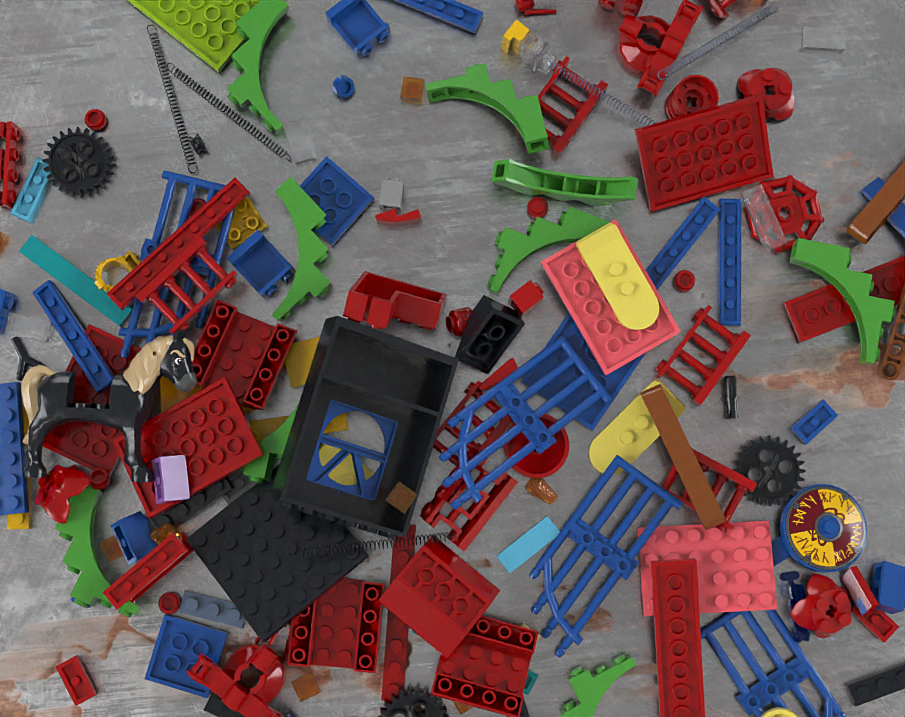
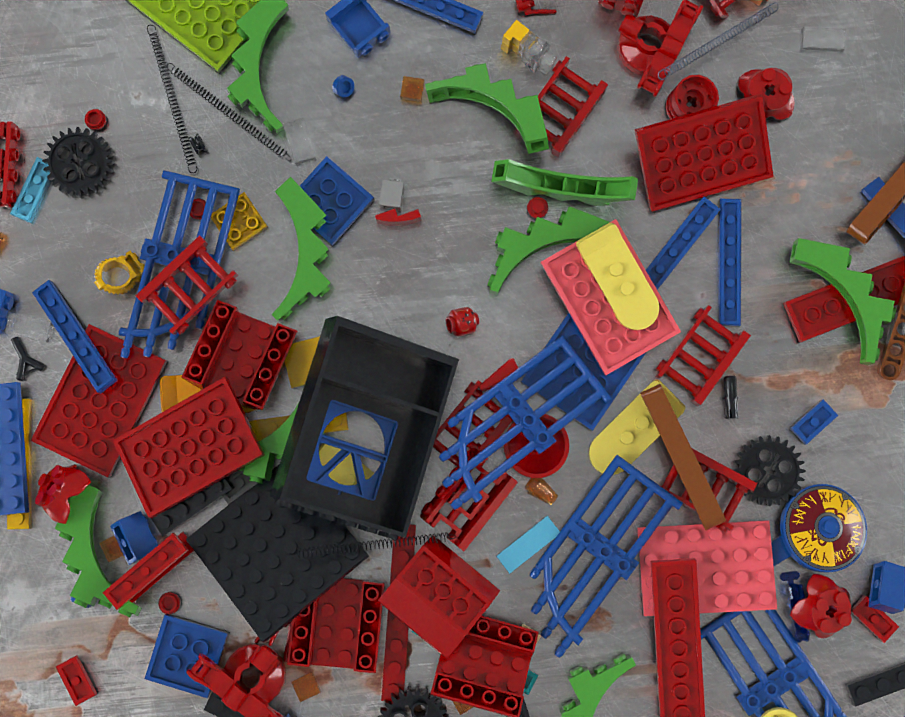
(73, 279): teal tile -> none
(99, 478): red plate -> none
(131, 400): black animal -> none
(163, 531): clear orange plate -> none
(170, 479): panel -> none
(198, 224): red tile -> none
(211, 609): sand blue plate -> none
(261, 264): blue panel -> none
(382, 298): red piece -> none
(401, 497): clear orange plate -> none
(488, 334): black slope -> none
(526, 298): red brick -> none
(606, 95): sand blue piece -> none
(684, 280): red plate -> none
(763, 218): clear plate -> none
(795, 206): red plate -> none
(859, 591): tile -> none

